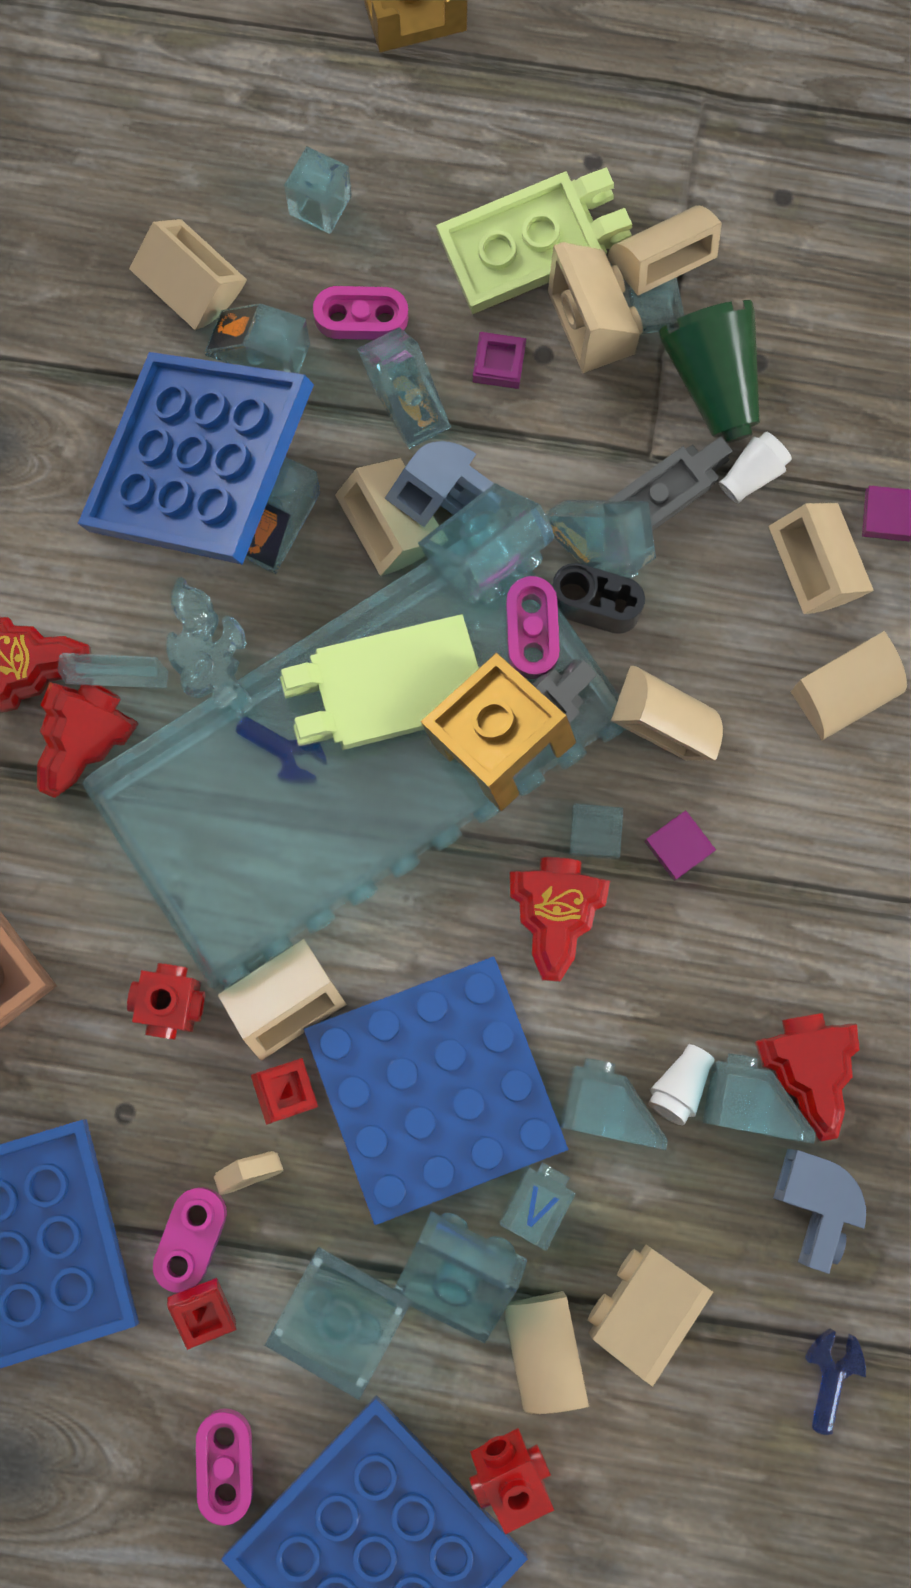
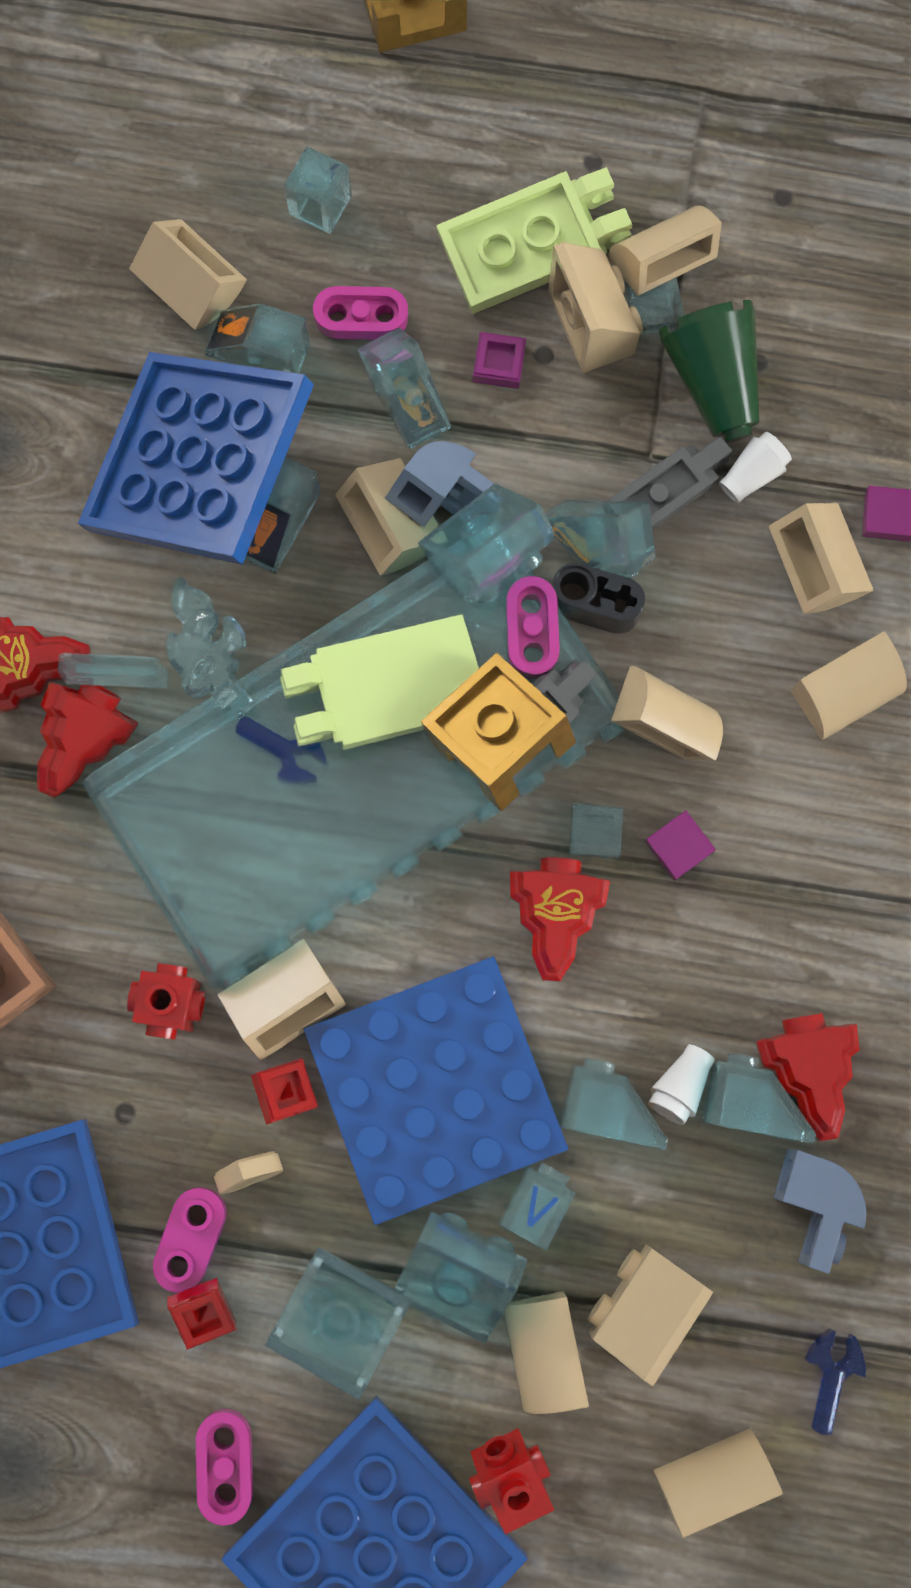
(717, 1482): none -> tan brick

